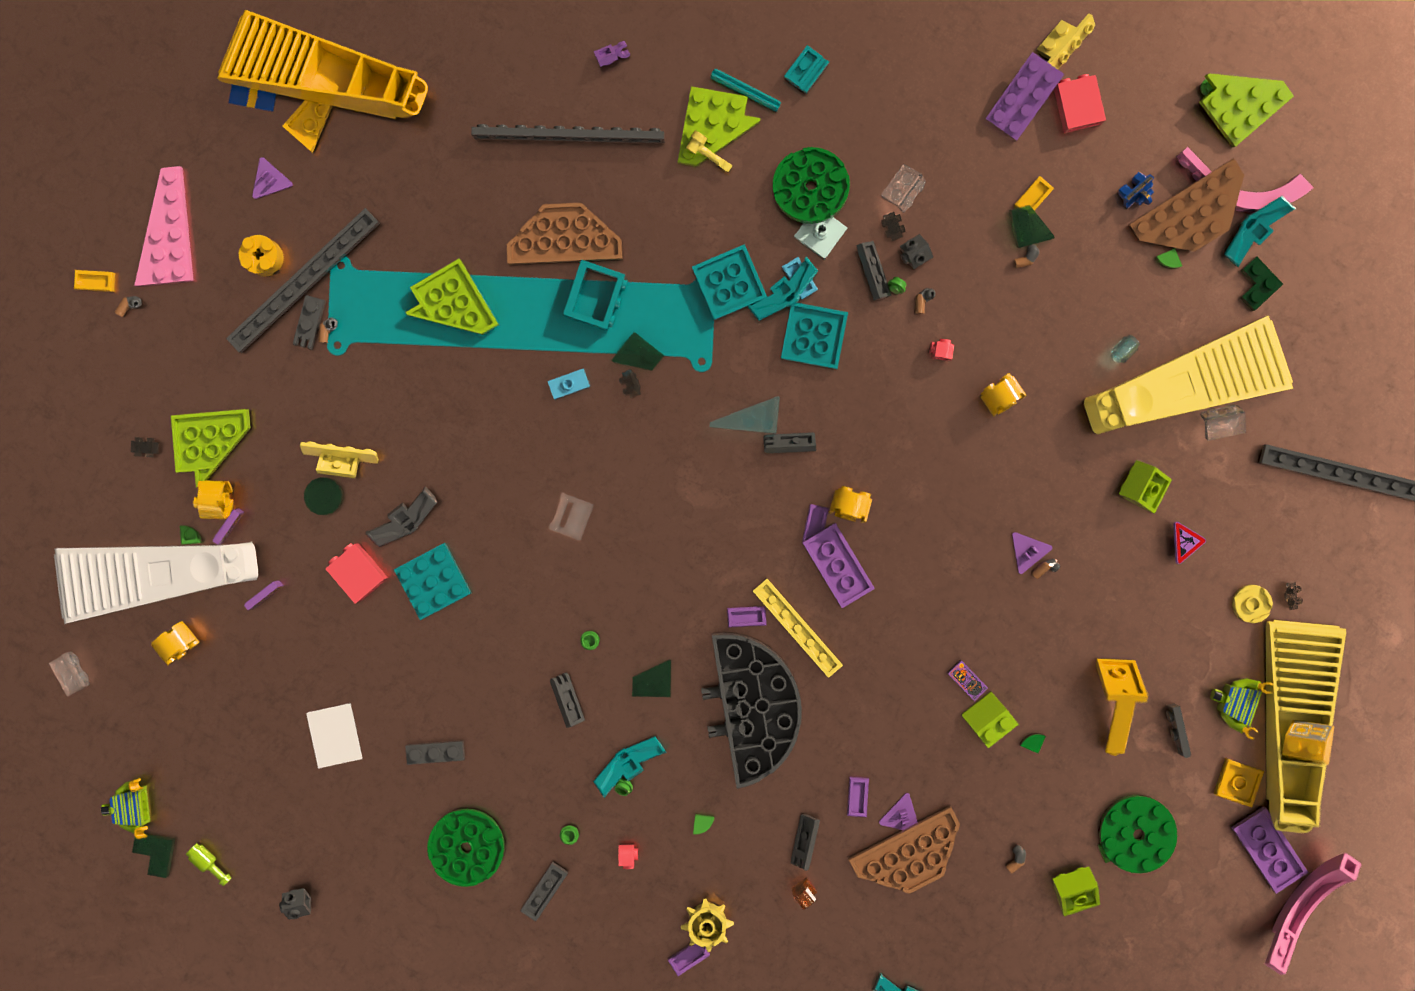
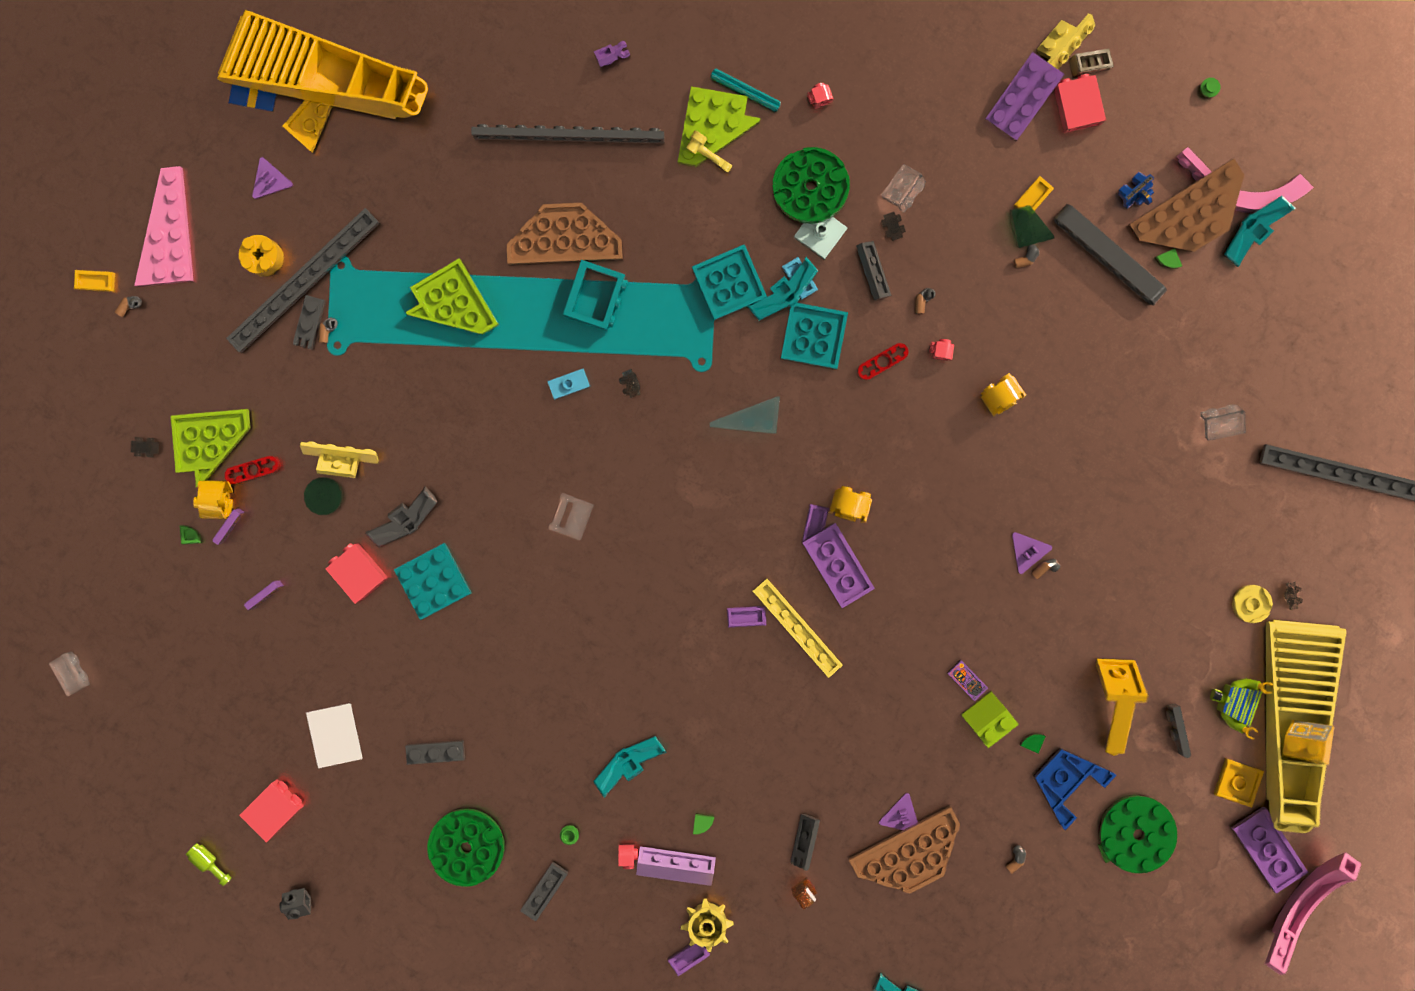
(122, 578): white brick -> none
(129, 808): torso -> none
(160, 852): clear green plate -> none
(174, 643): yellow brick -> none
(237, 469): none -> red beam
(272, 810): none -> coral brick
(567, 700): dark grey hinge -> none
(589, 640): bright green plate -> none
(623, 787): bright green plate -> none
(638, 354): clear green wing -> none
(653, 682): clear green wing -> none
(675, 866): none -> lavender panel
(758, 706): dark grey brick -> none
(789, 442): dark grey hinge -> none
(806, 69): teal plate -> none
(820, 95): none -> coral plate
(857, 796): medium lavender tile -> none
(897, 285): bright green plate -> none
(898, 358): none -> red beam
(916, 251): dark grey brick -> none
(1063, 776): none -> blue wing
(1076, 891): lime slope -> none
(1078, 63): none -> dark tan slope
(1110, 254): none -> dark grey beam
(1125, 349): clear light blue brick -> none
(1145, 486): lime slope -> none
(1185, 542): piece -> none
(1218, 373): light yellow brick -> none
(1242, 103): lime wing -> none
(1263, 281): dark green plate -> none

